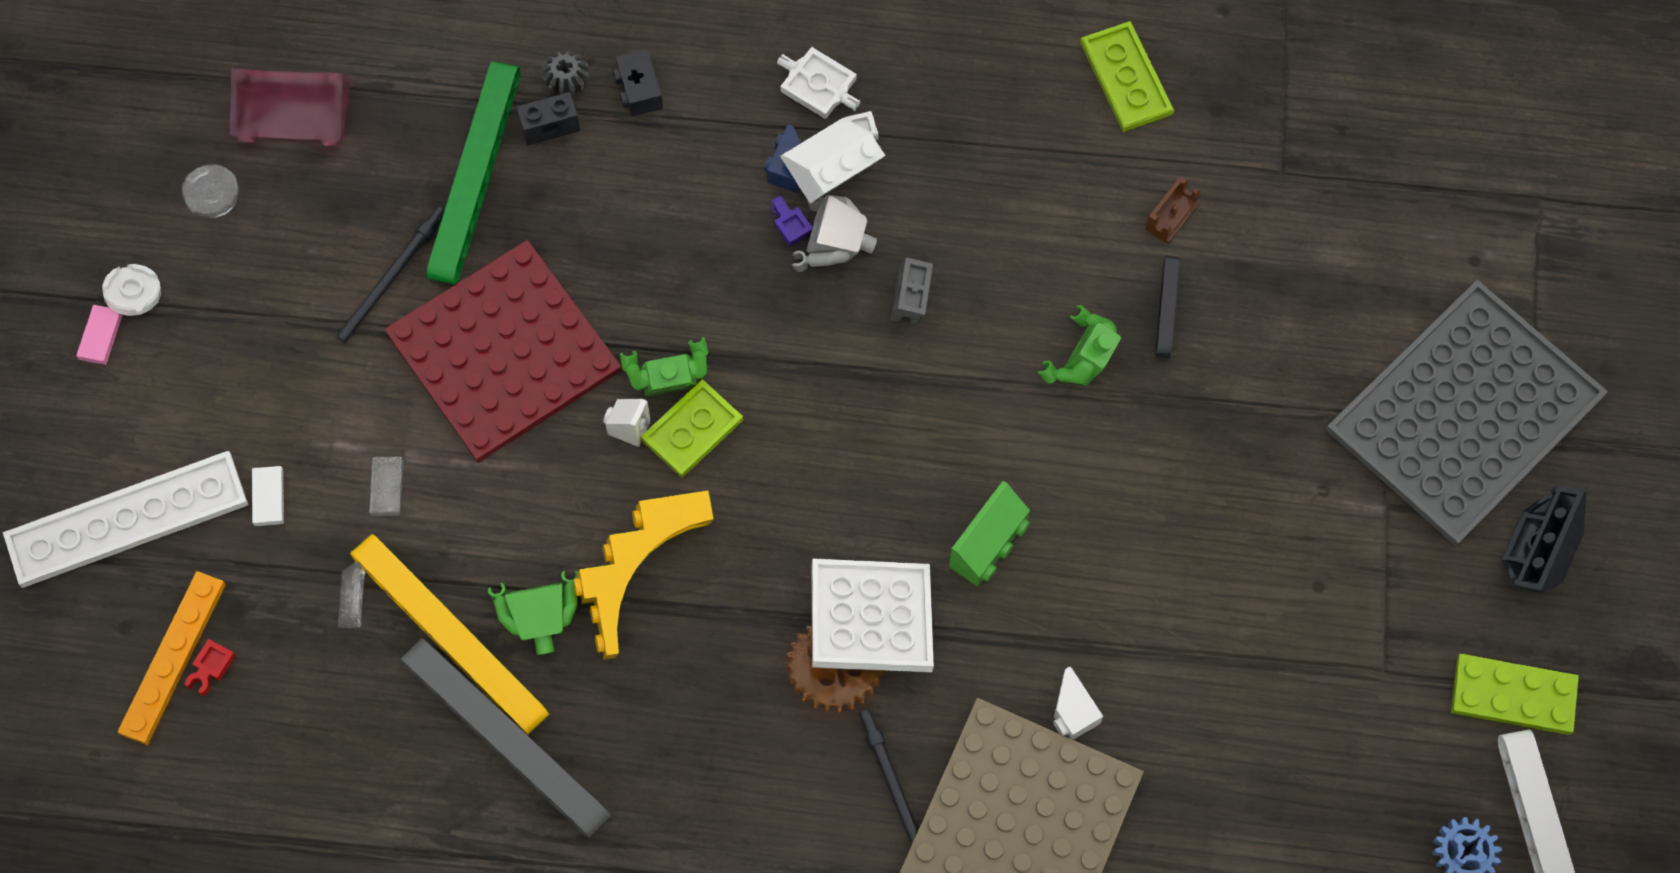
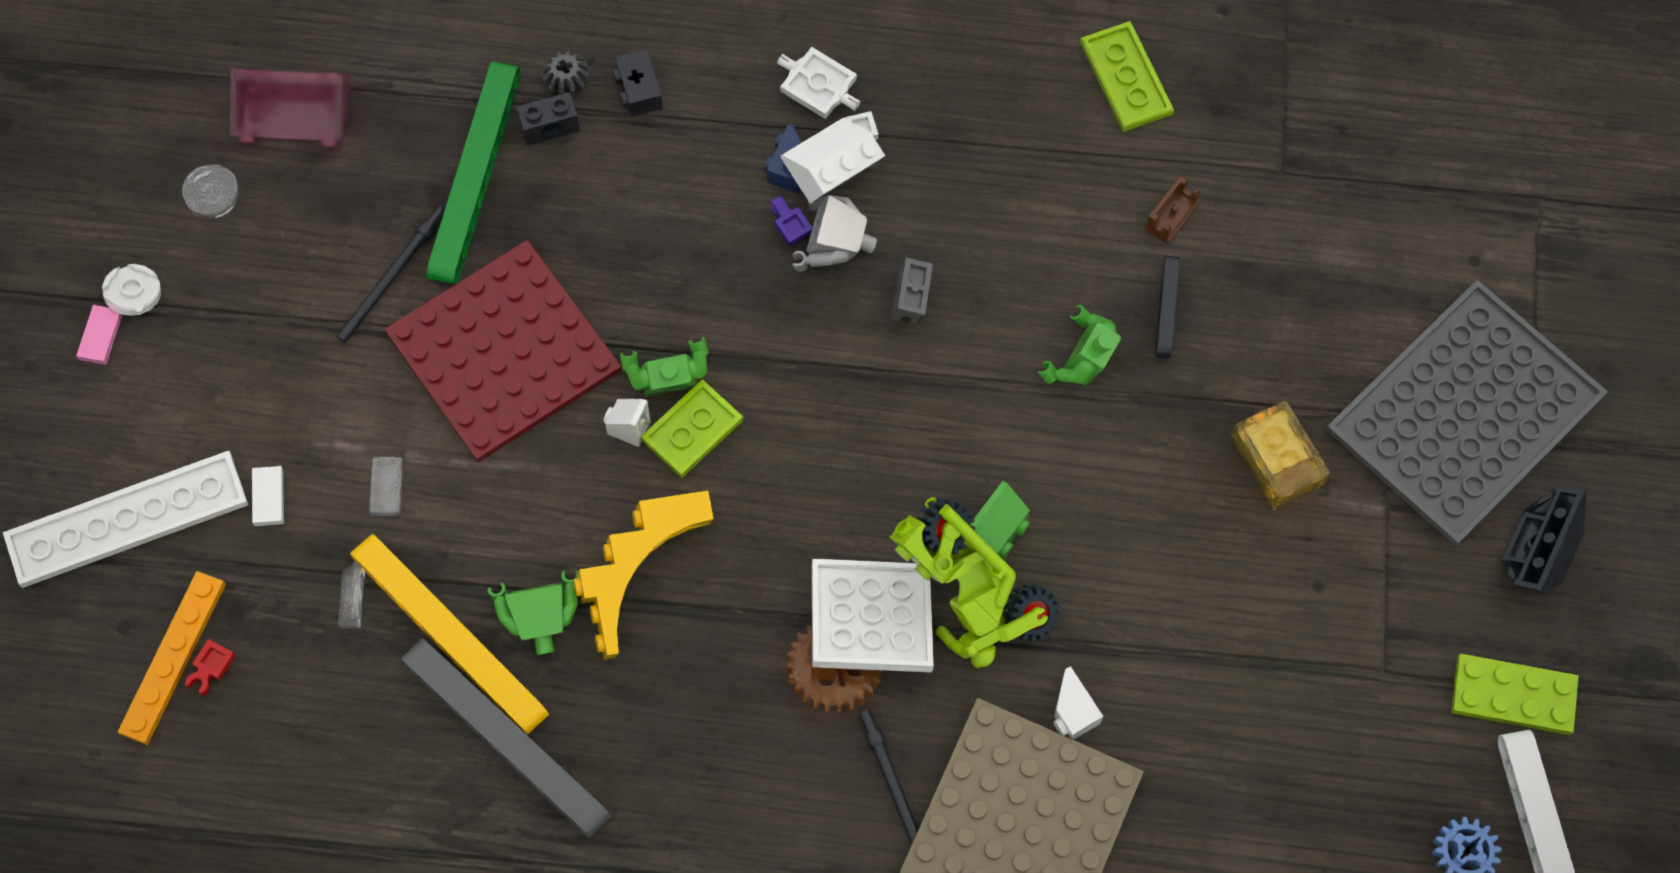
(982, 578): none -> lime piece
(1279, 454): none -> clear yellow piece

